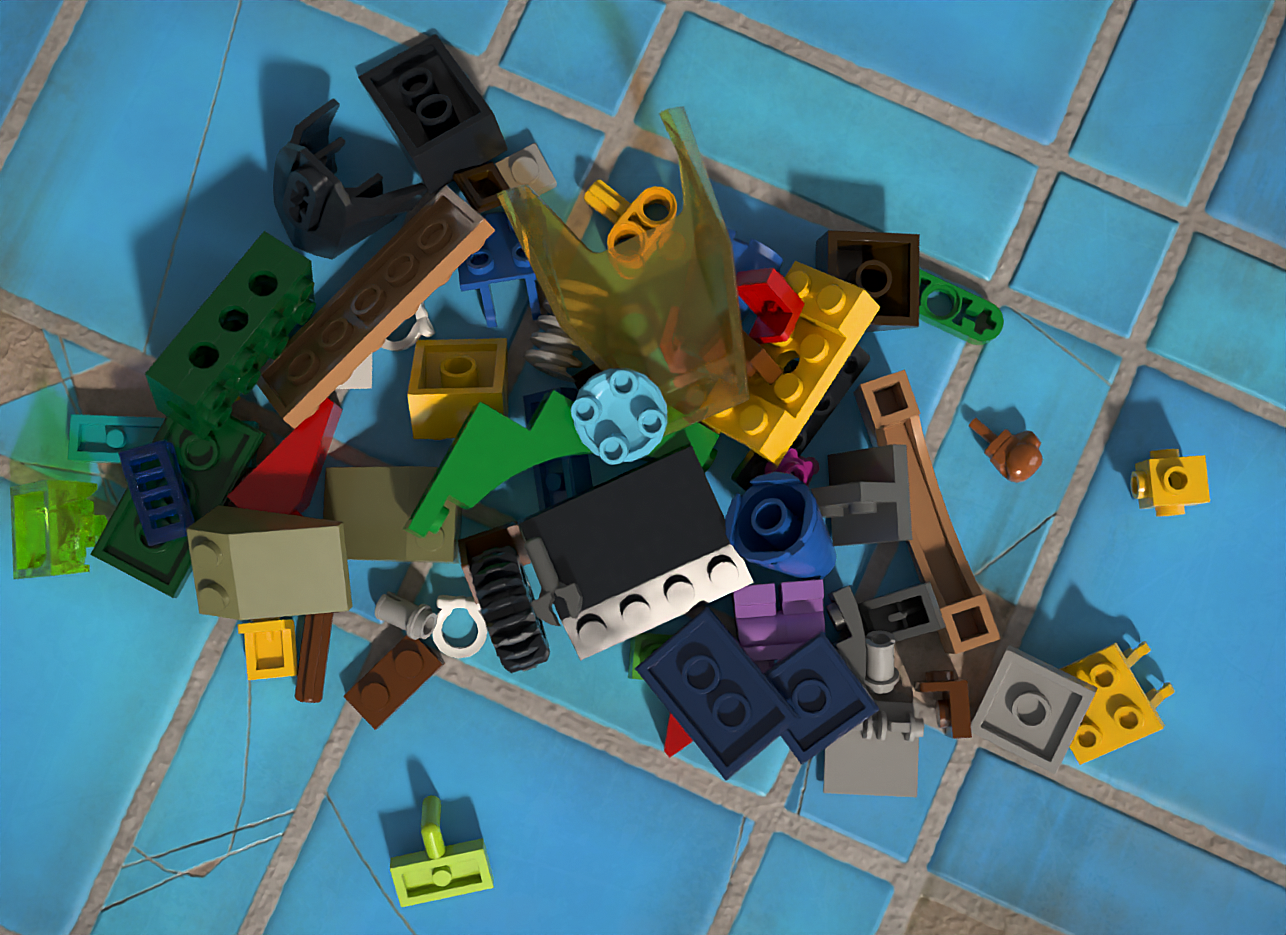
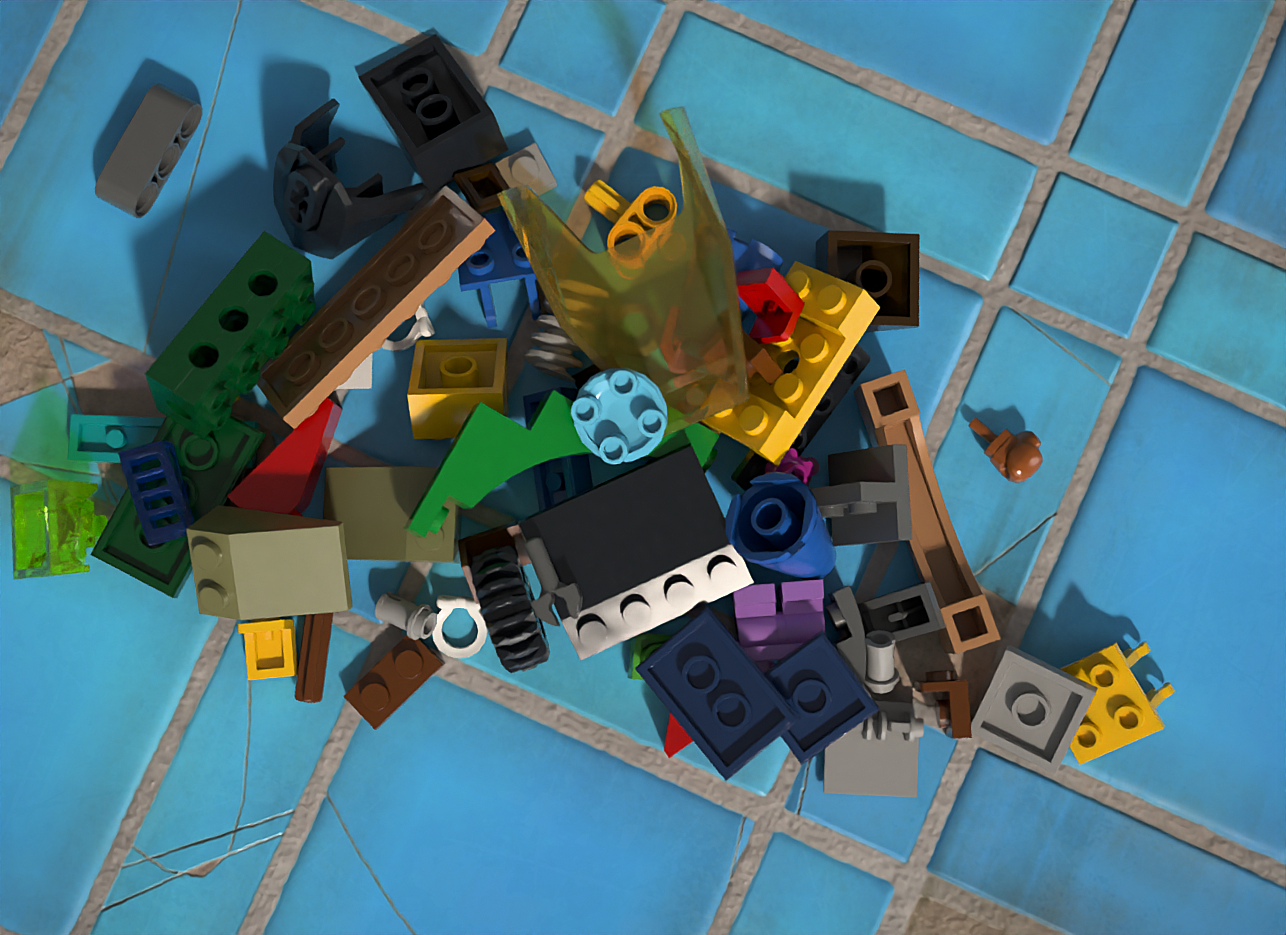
(148, 150): none -> dark grey beam
(440, 869): lime plate -> none
(965, 327): green beam -> none
(1170, 482): yellow brick -> none

